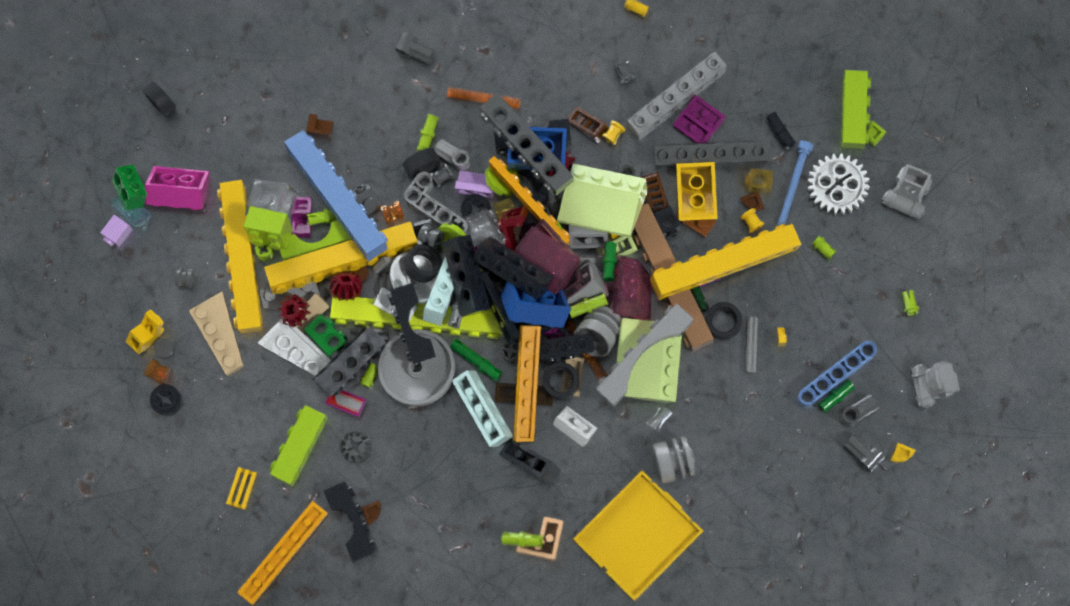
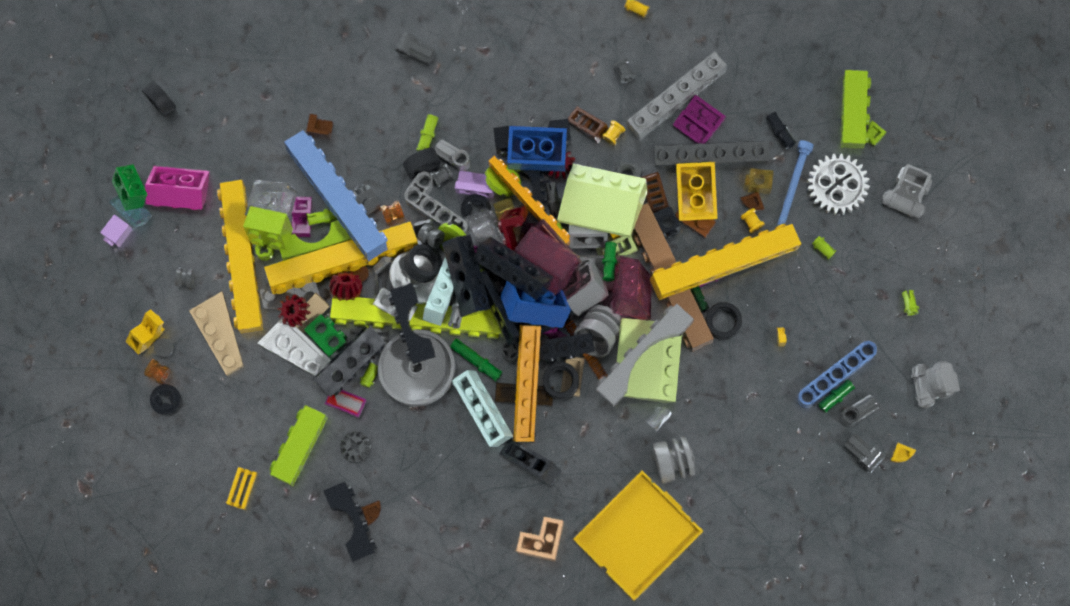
(282, 553): light orange plate -> none
(470, 97): orange piece -> none
(497, 105): dark grey brick -> none
(522, 539): lime pin -> none
(574, 426): white slope -> none
(588, 305): lime pin -> none
(751, 344): light grey axle -> none

